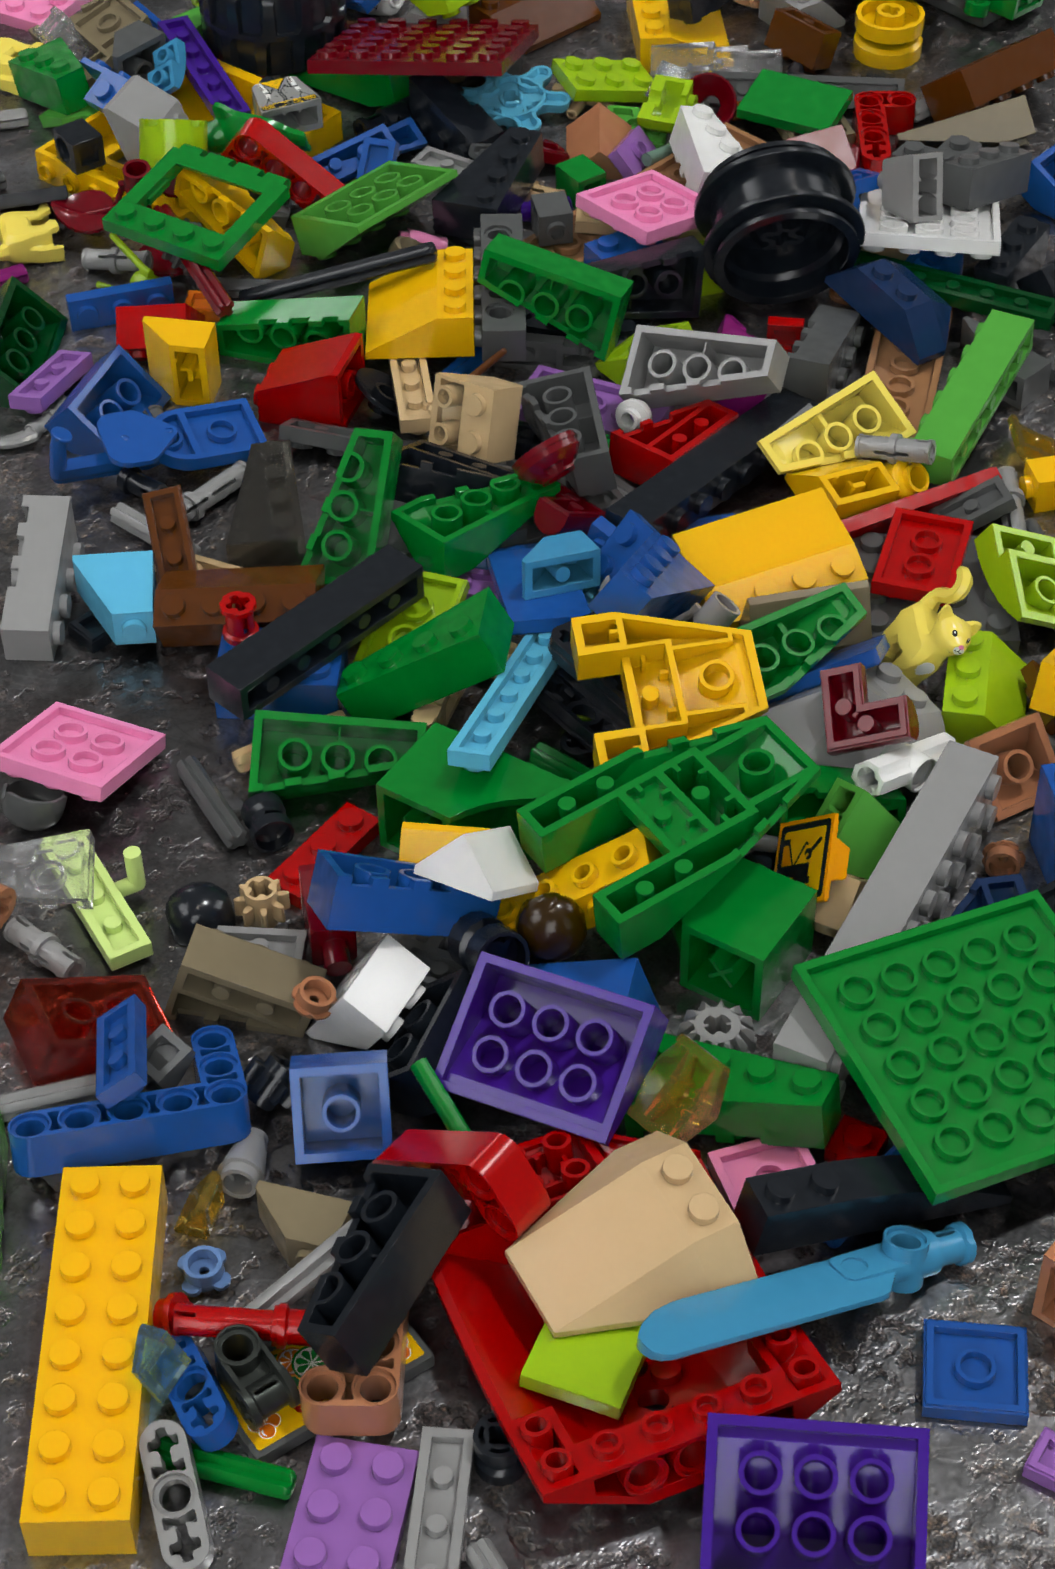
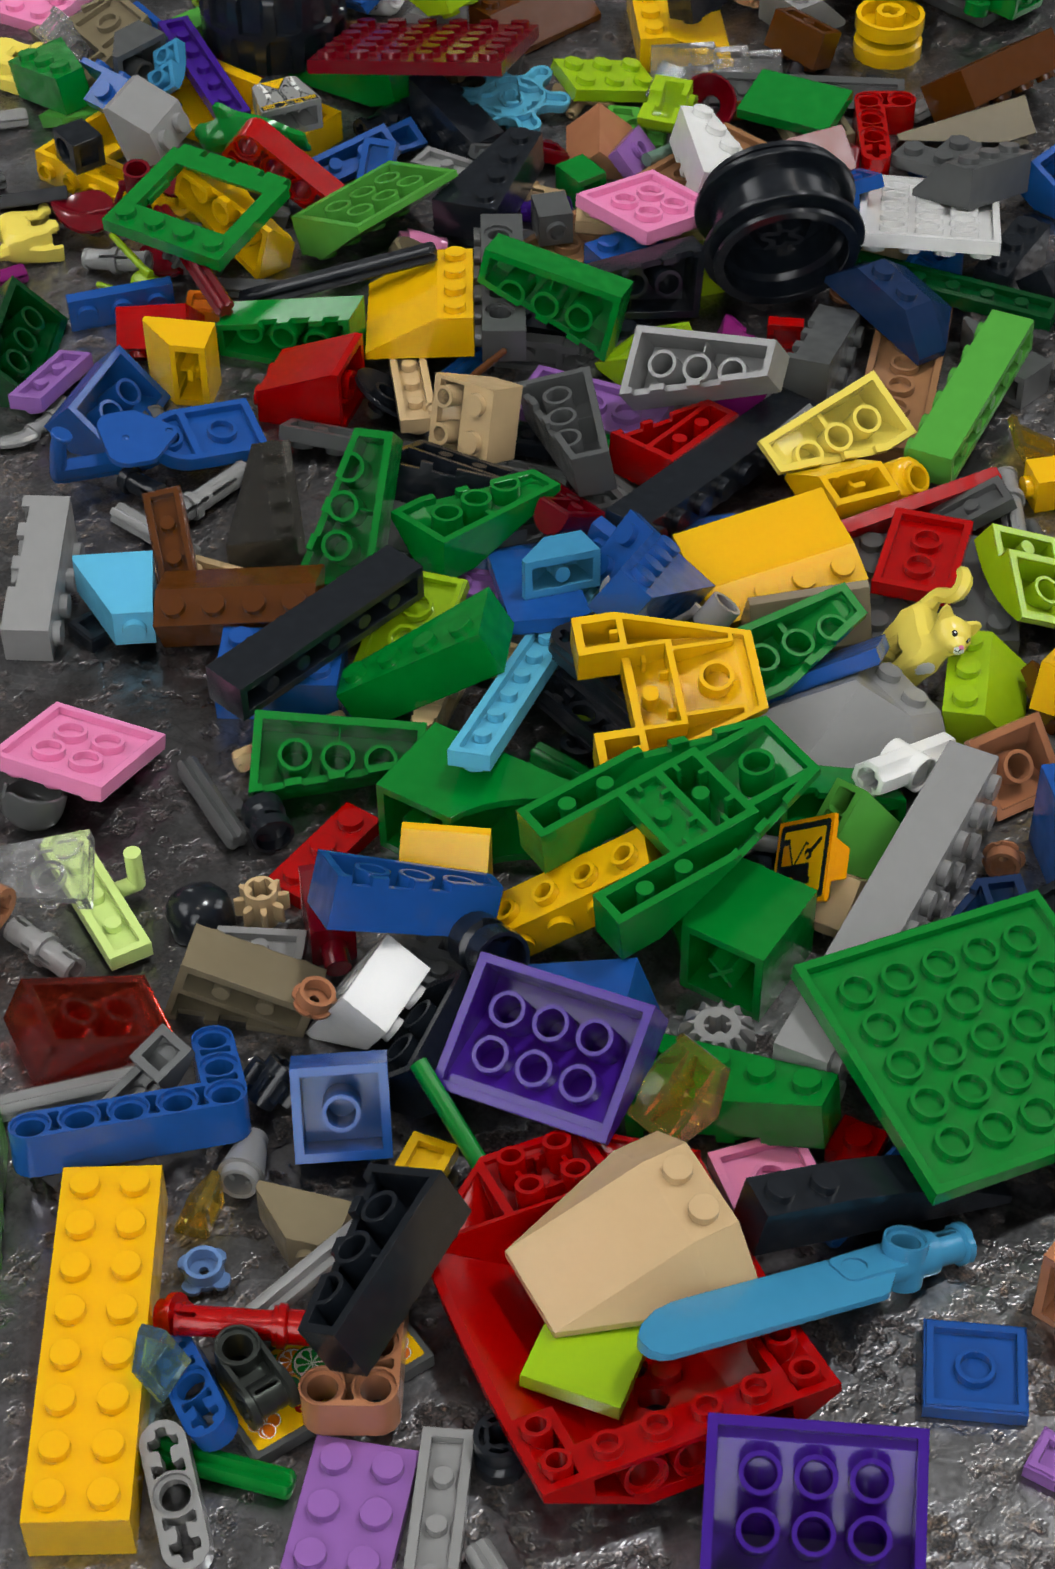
(121, 1052): blue plate -> none
(160, 135): lime cylinder -> none
(239, 617): red bush -> none
(482, 864): white slope -> none
(482, 1169): red beam -> none
(549, 459): dark red piece -> none
(552, 926): dark brown hair -> none
(637, 408): white plate -> none
(856, 723): dark red brick -> none
(895, 448): light grey pin -> none
(913, 186): light grey torso -> none

